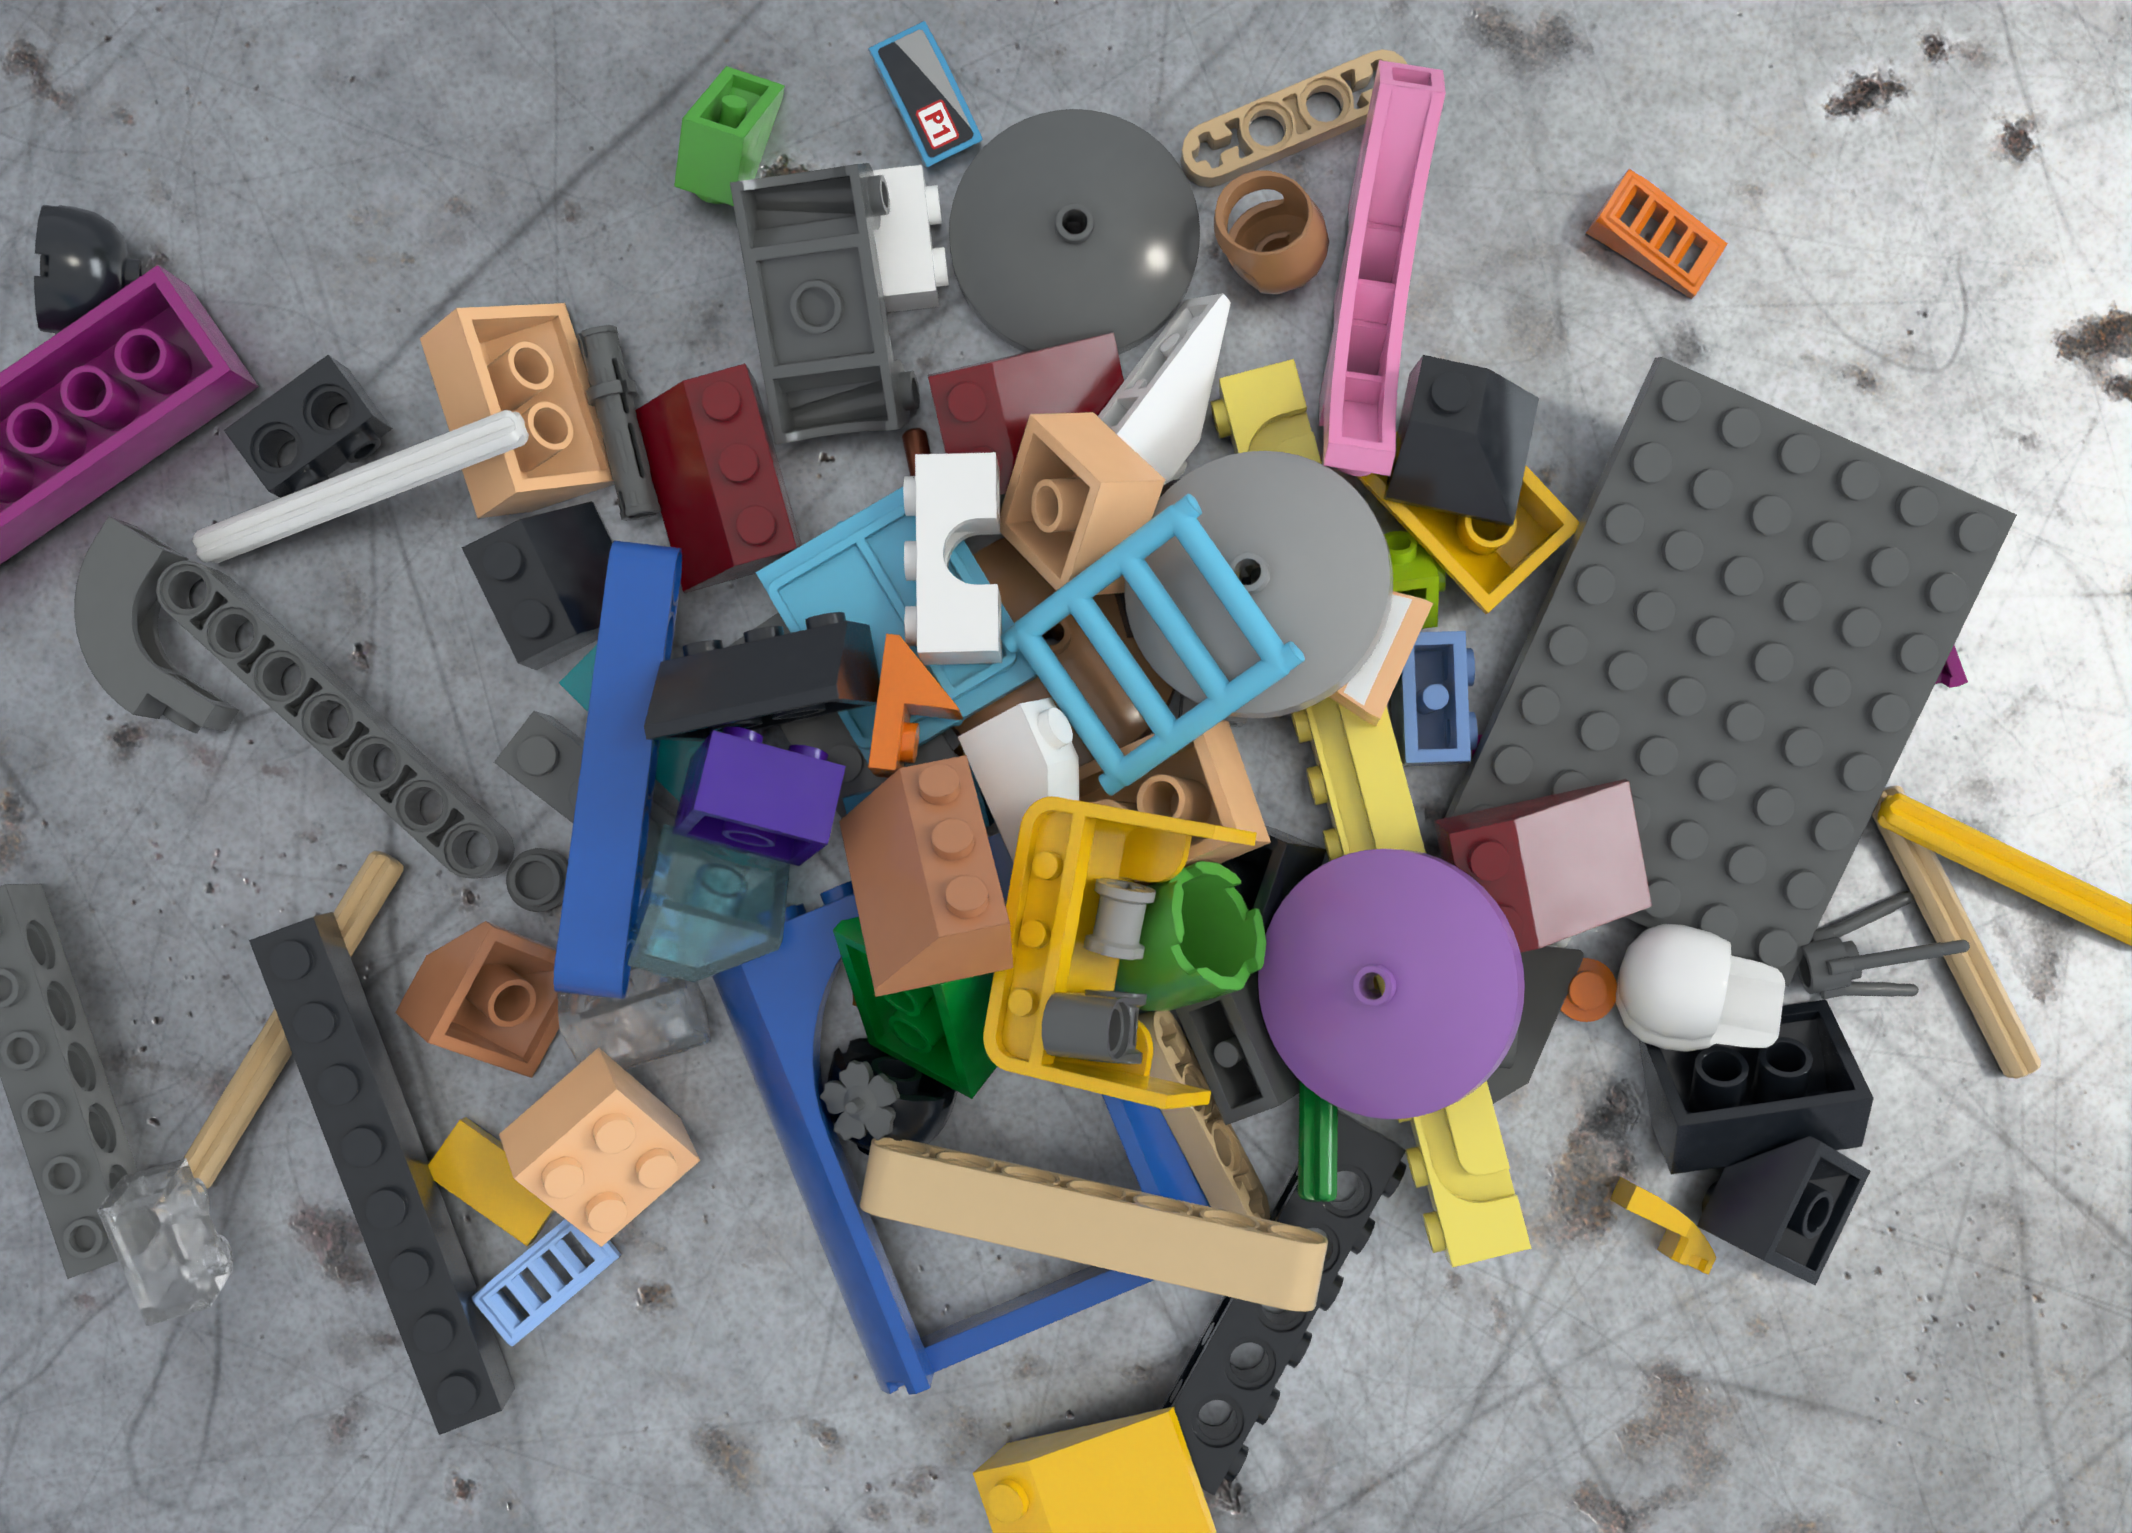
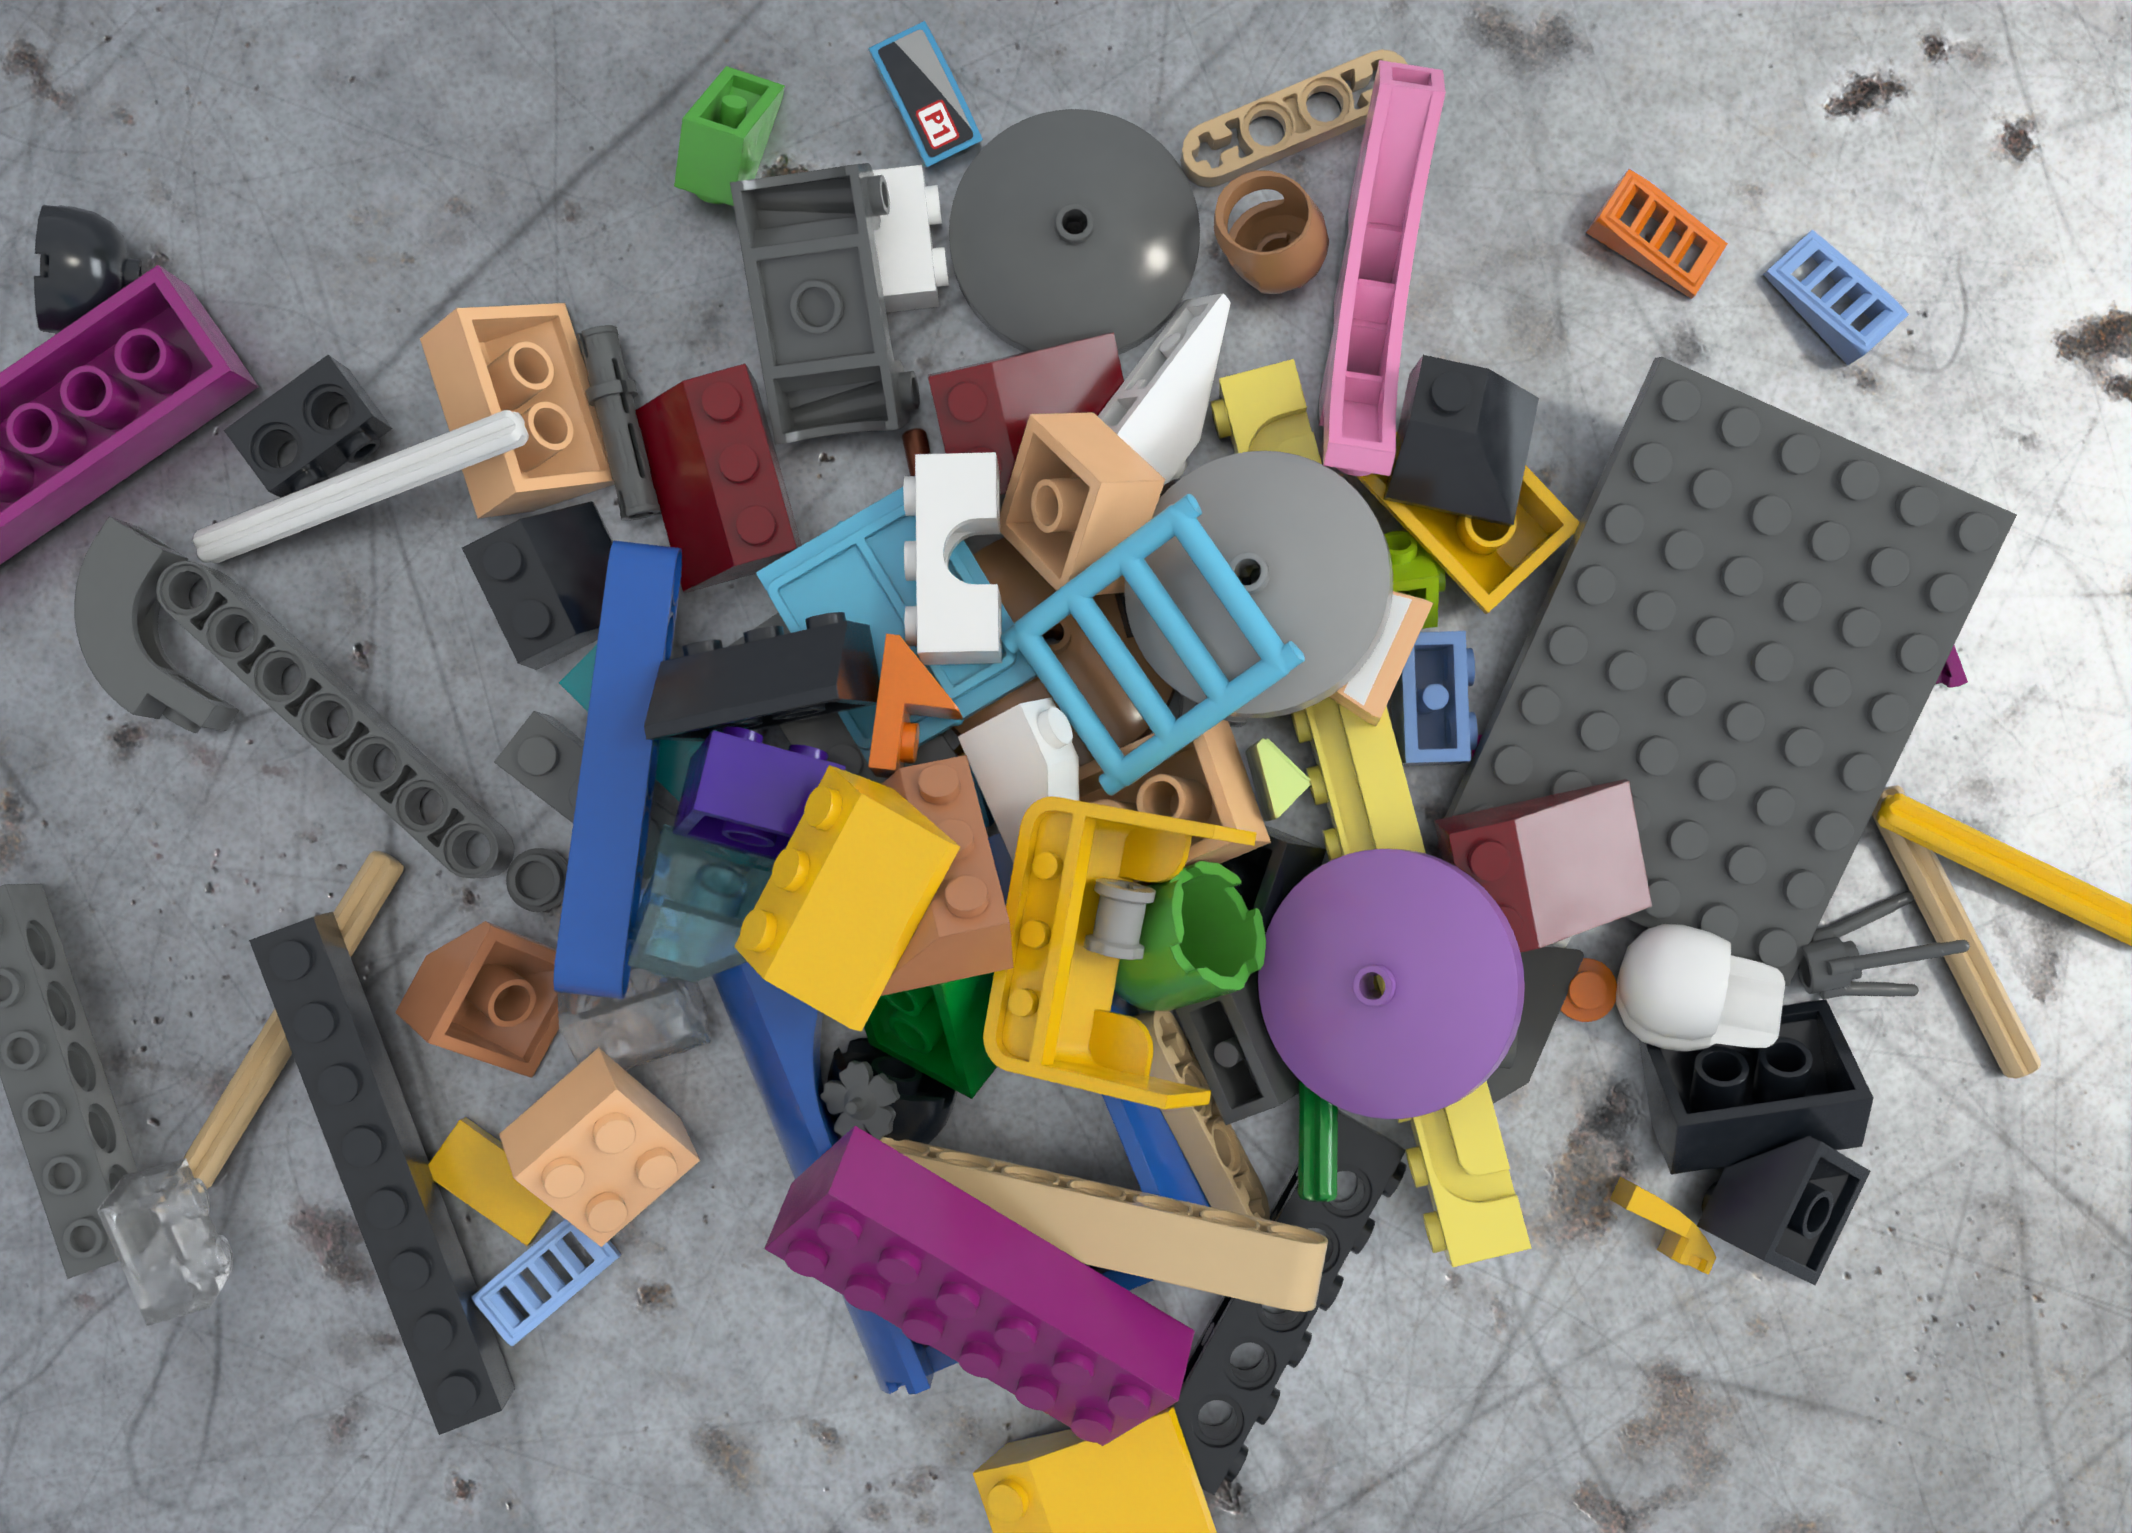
(846, 896): none -> yellow slope
(980, 1289): none -> magenta brick
(1093, 1025): dark grey piece -> none
(1275, 778): none -> yellowish green slope
(1863, 291): none -> light blue slope

